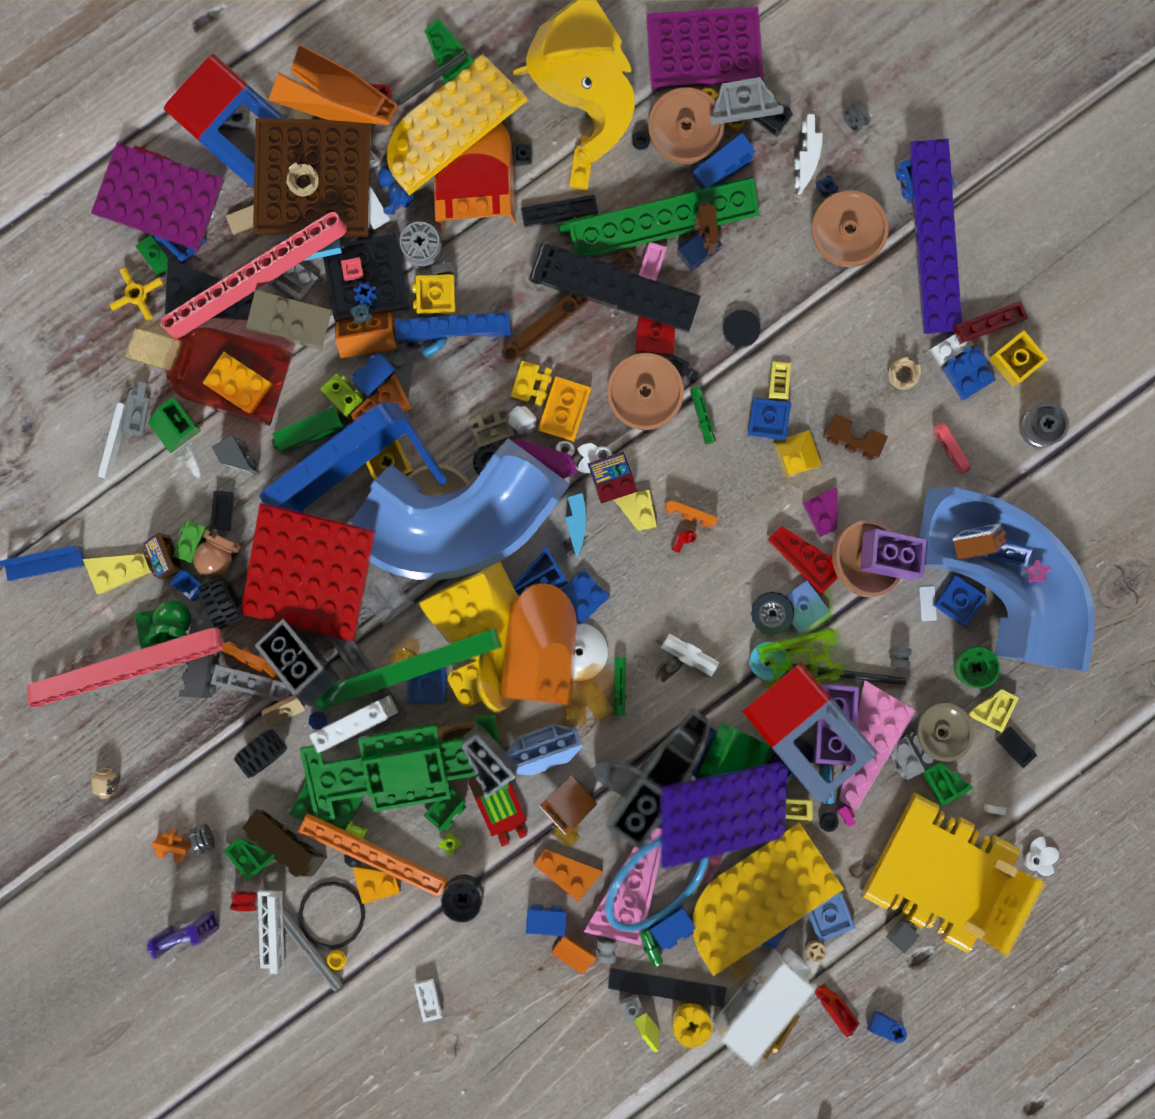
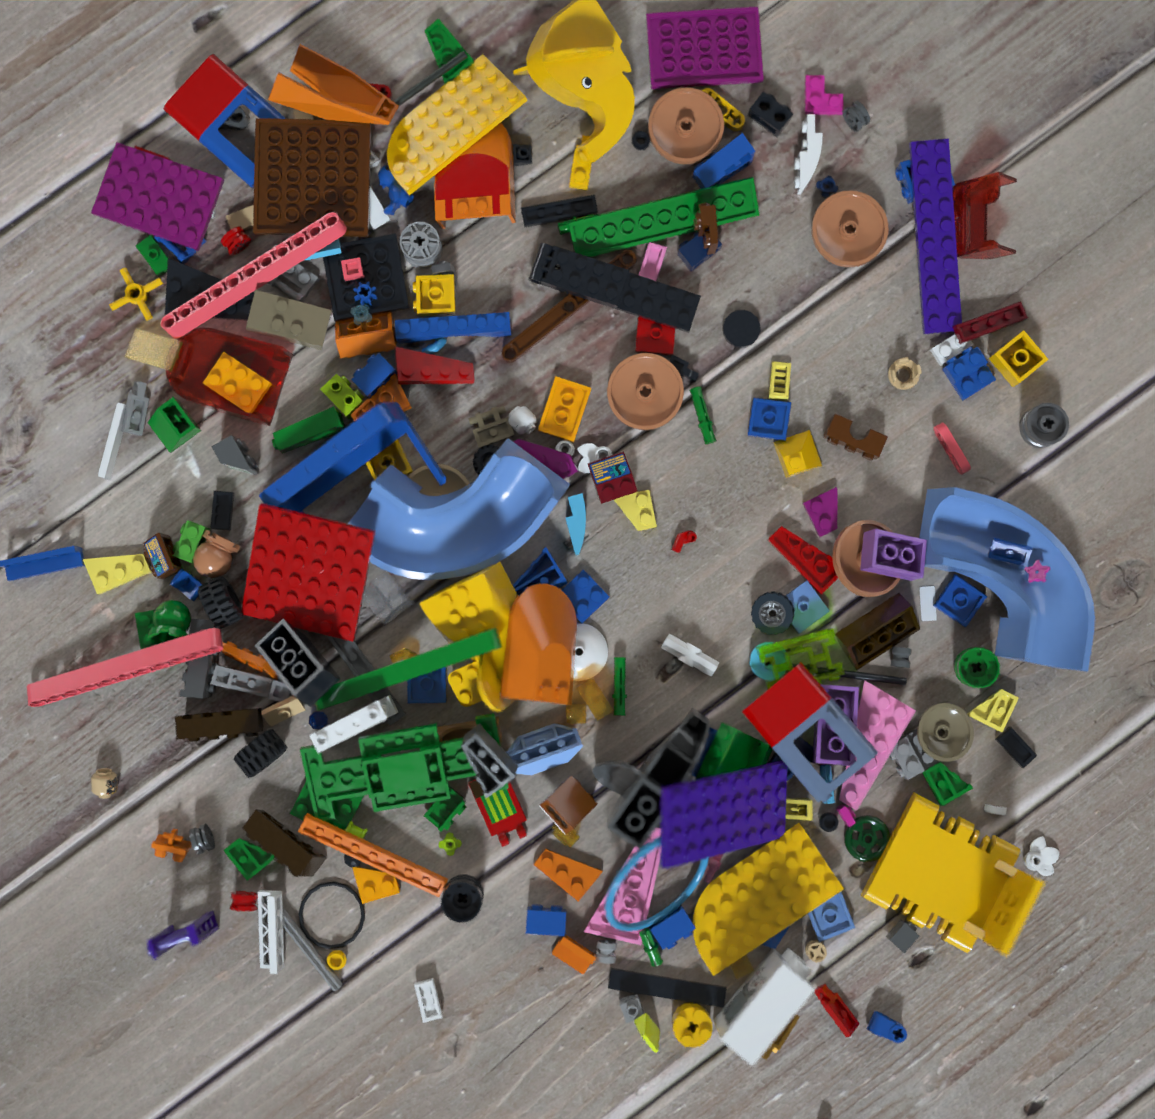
(218, 724): none -> dark brown wedge
(236, 240): none -> red wheel
(302, 169): tan piece -> none
(425, 368): none -> red wing
(526, 380): yellow plate -> none
(690, 513): orange plate -> none
(744, 101): light grey wing -> none
(817, 101): none -> dark pink plate
(851, 844): none -> dark green plate
(878, 631): none -> dark brown slope
(970, 216): none -> clear red windscreen
(979, 541): dark orange piece -> none

